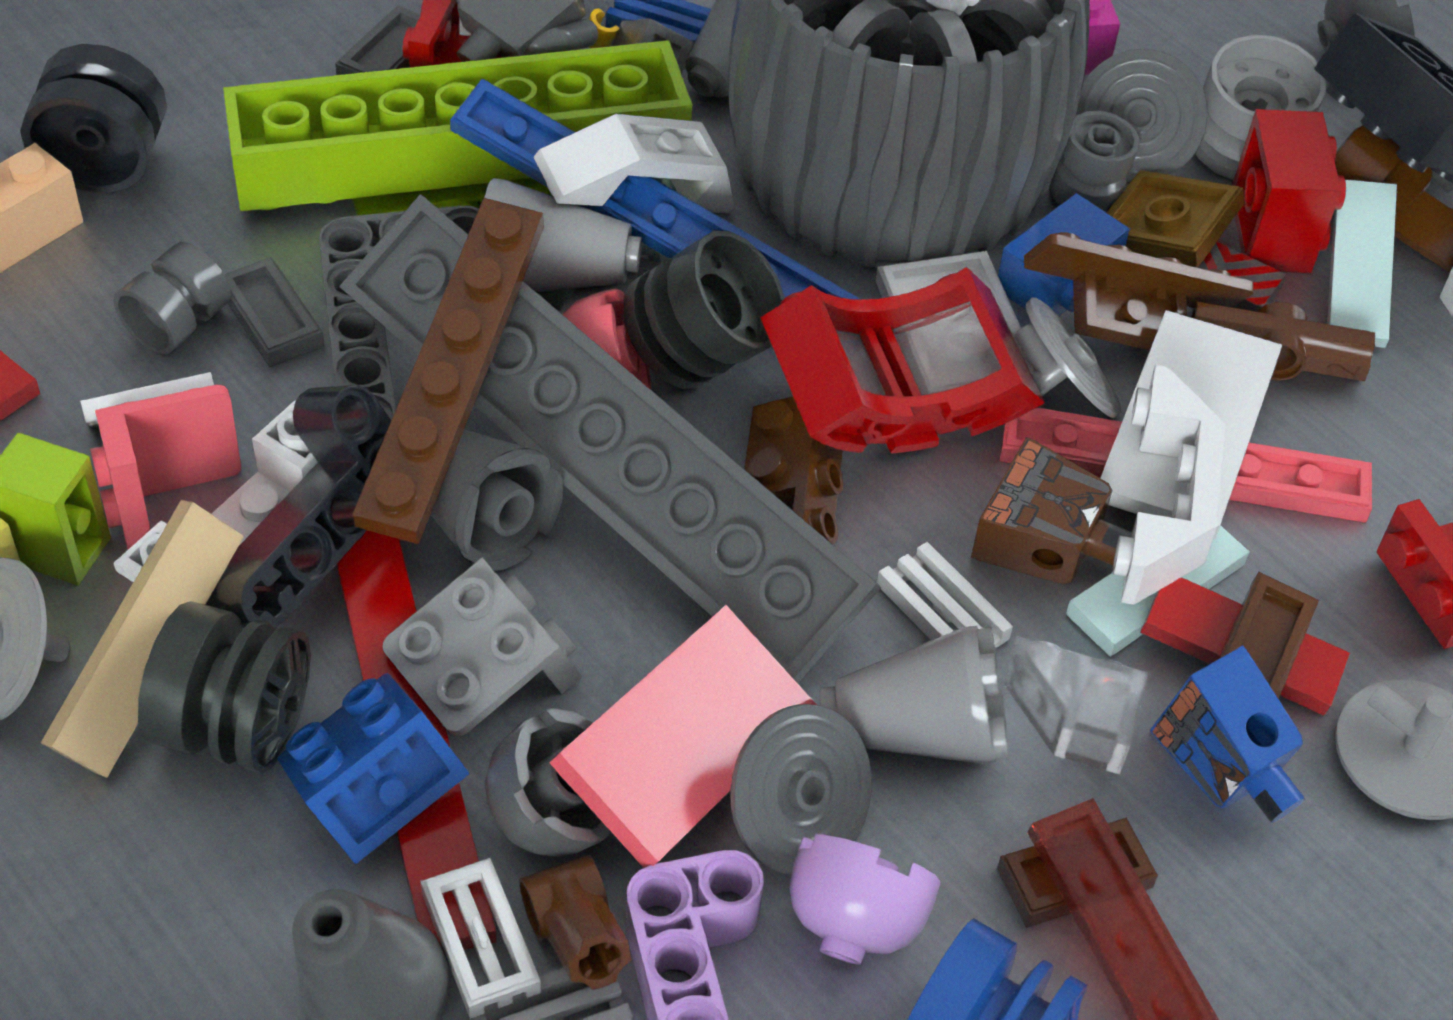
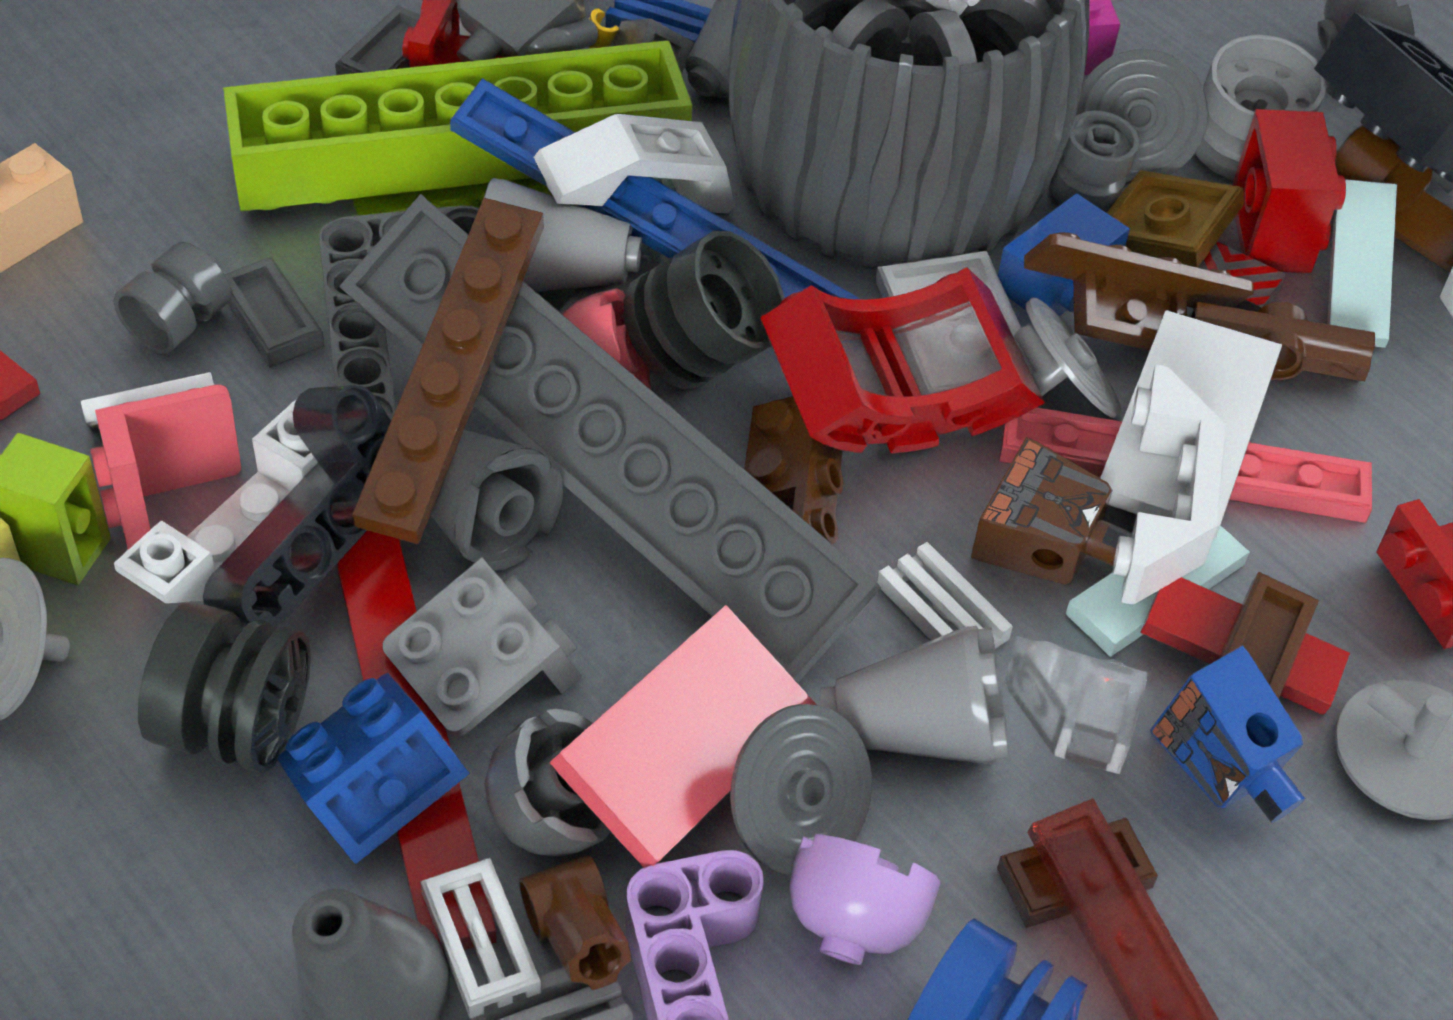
(96, 115): black wheel -> none
(104, 699): tan tile -> none

